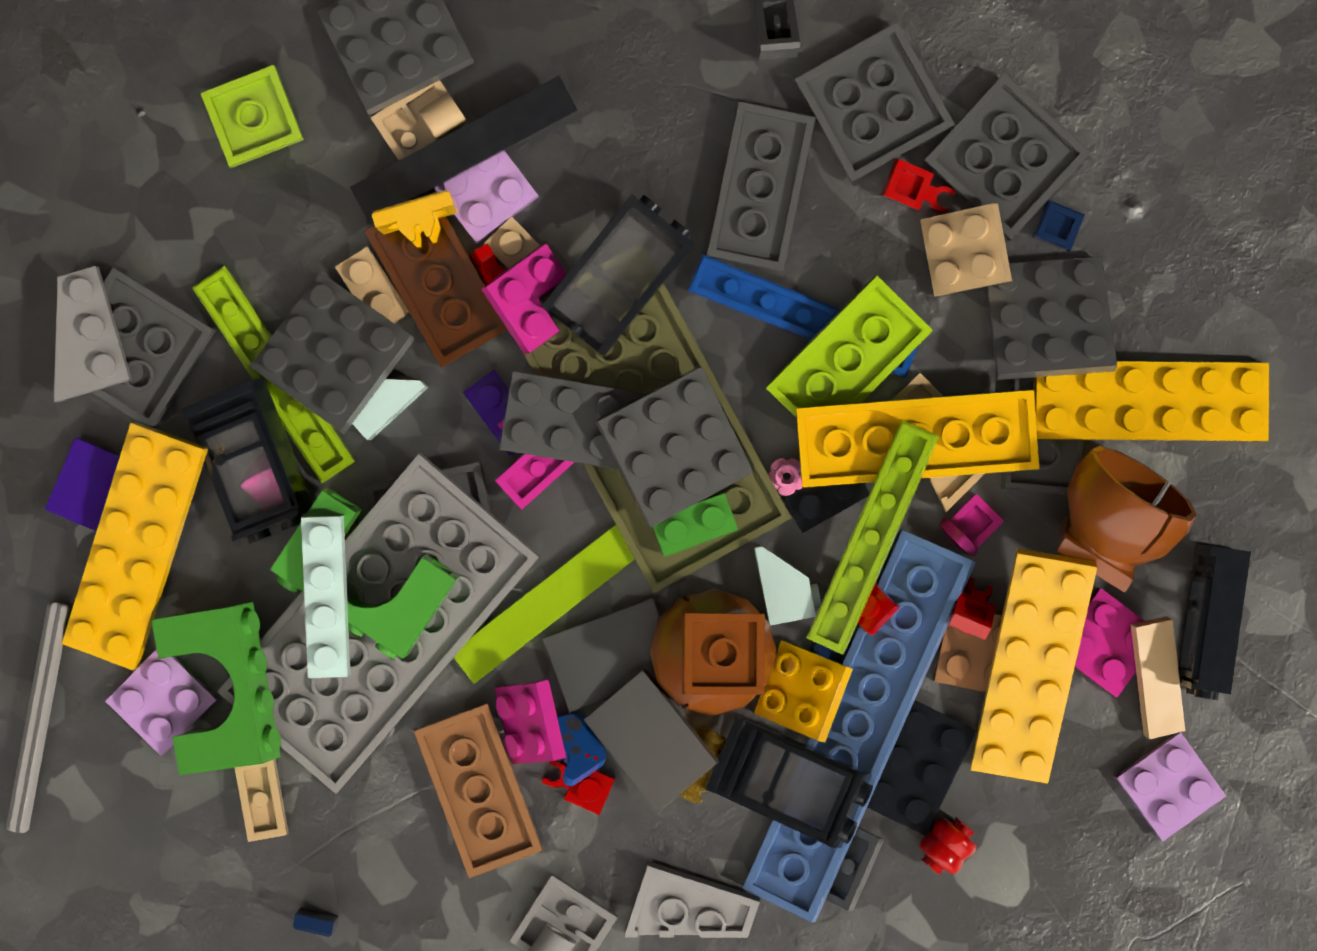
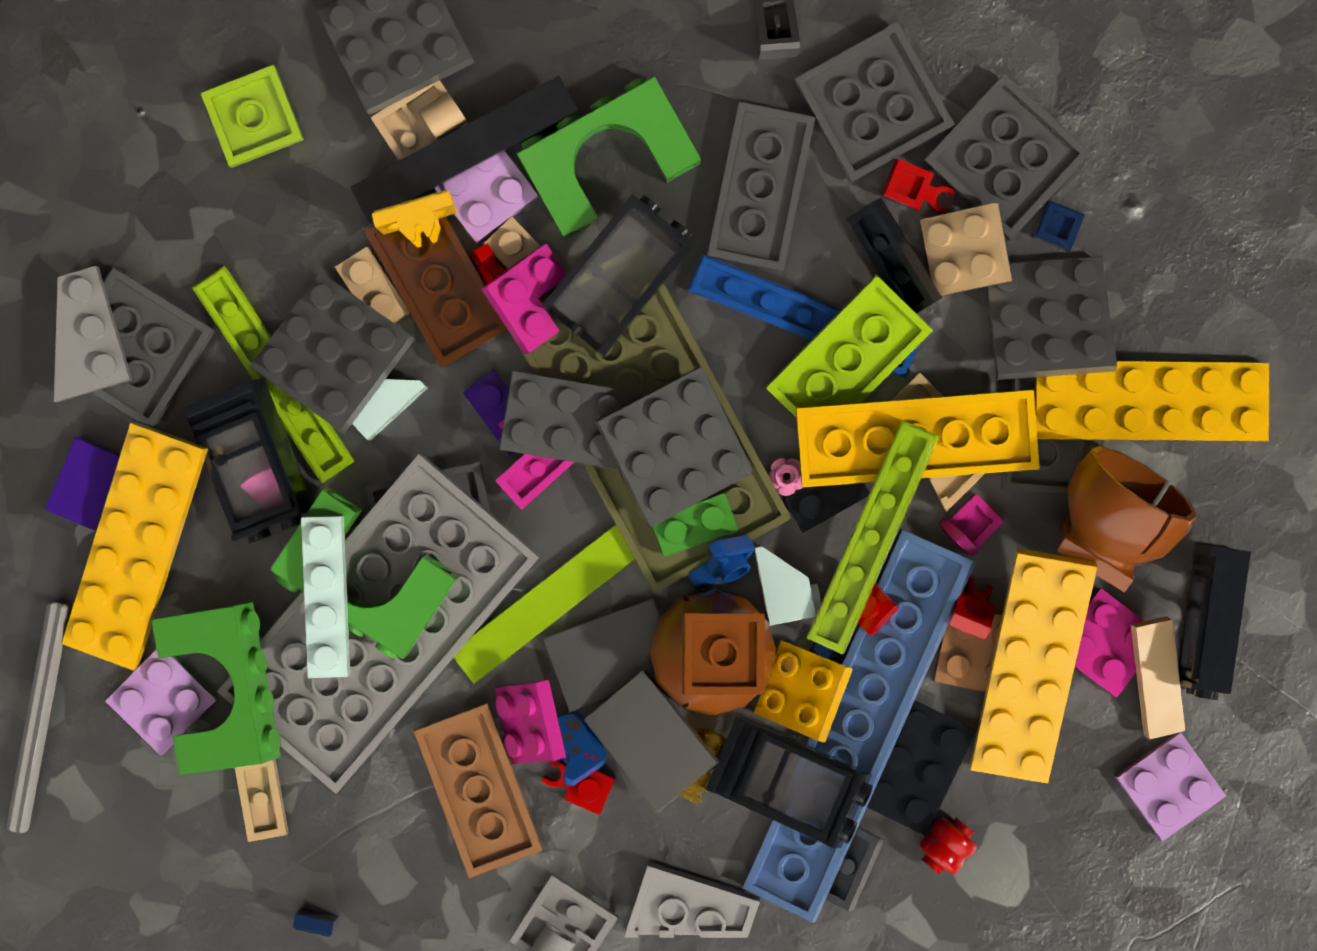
(639, 111): none -> bright green arch
(726, 563): none -> blue piece
(894, 255): none -> black plate

